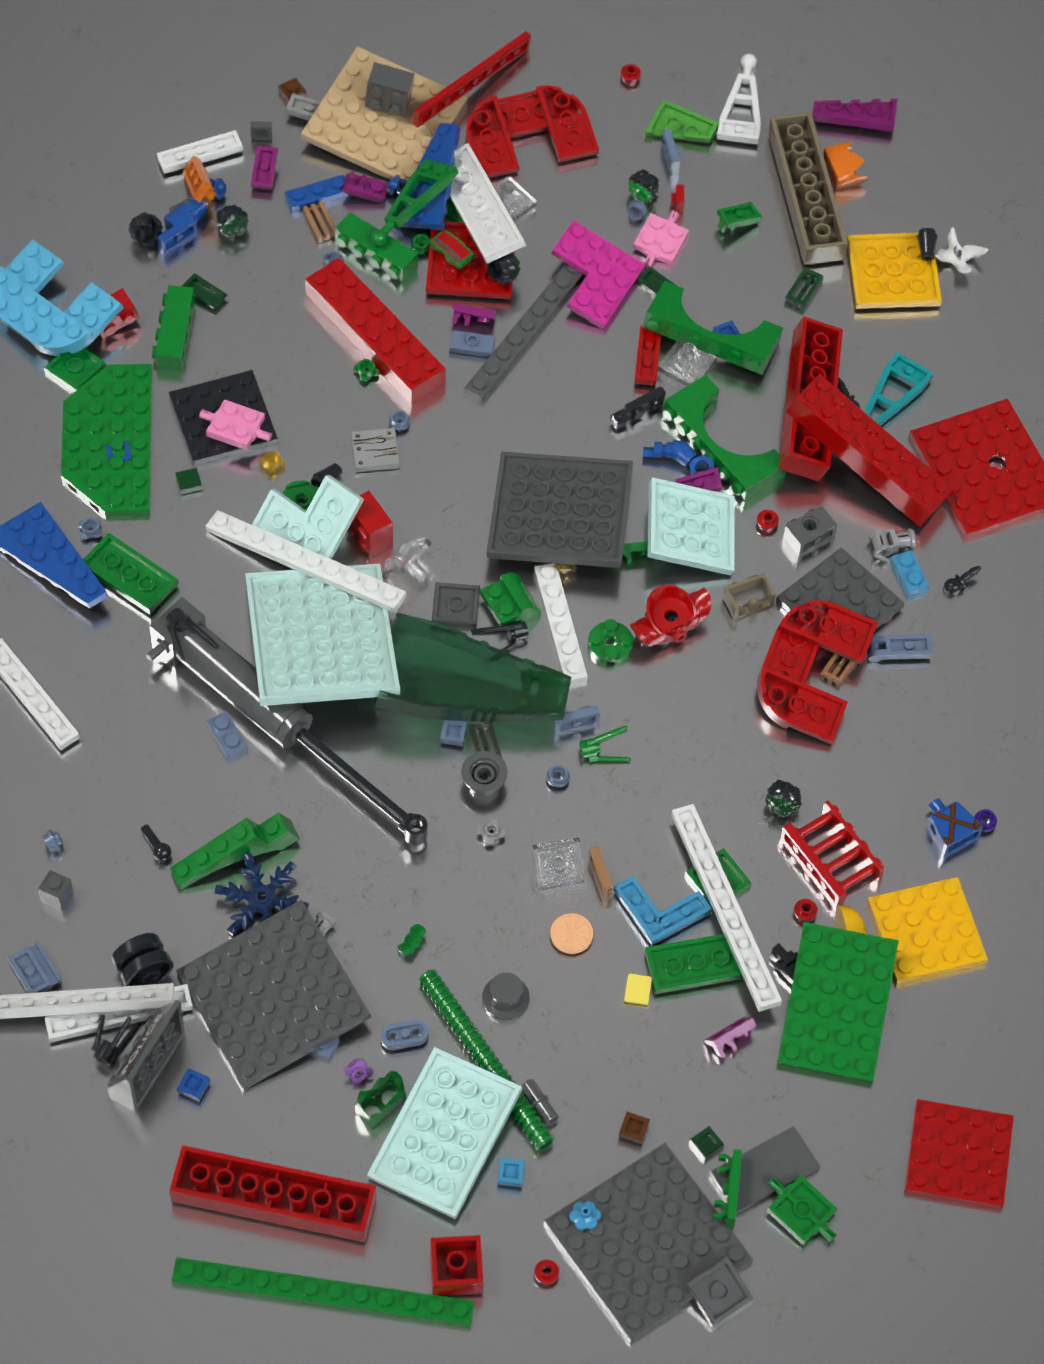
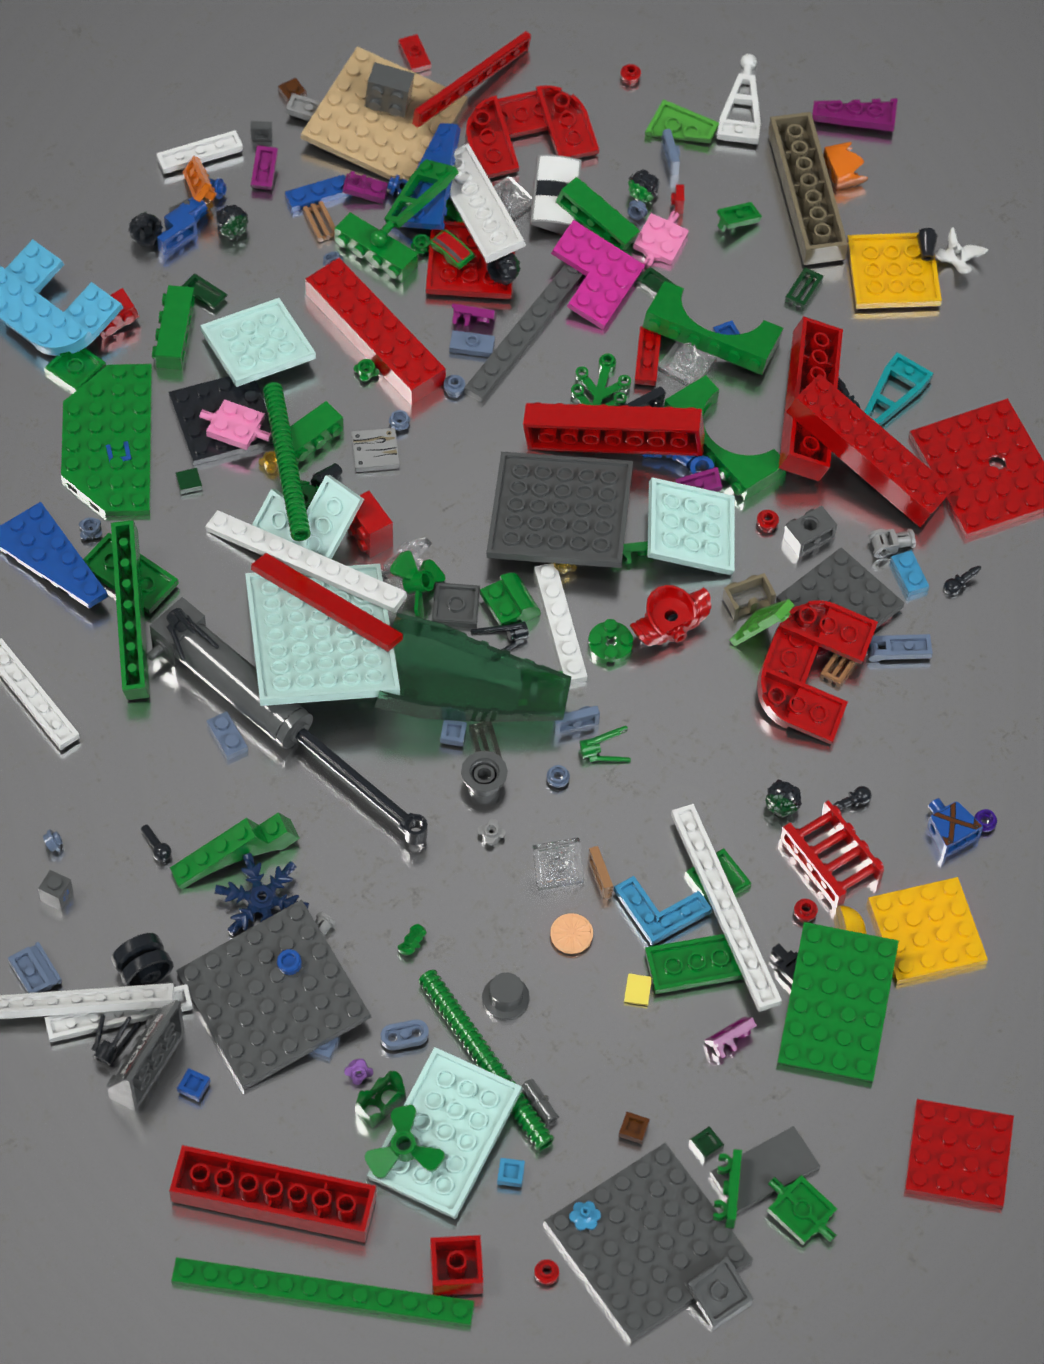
(130, 610): none -> green brick
(258, 342): none -> light aqua plate
(287, 462): none -> green piece
(289, 962): none -> blue tile
(315, 430): none -> green brick
(327, 602): none -> red tile
(383, 1159): none -> green piece
(414, 53): none -> red plate
(416, 580): none -> green piece
(451, 389): none -> sand blue plate
(550, 177): none -> white slope
(597, 214): none -> green brick
(600, 391): none -> green plant
(614, 429): none -> red brick
(761, 620): none -> bright green wing
(861, 795): none -> black bar

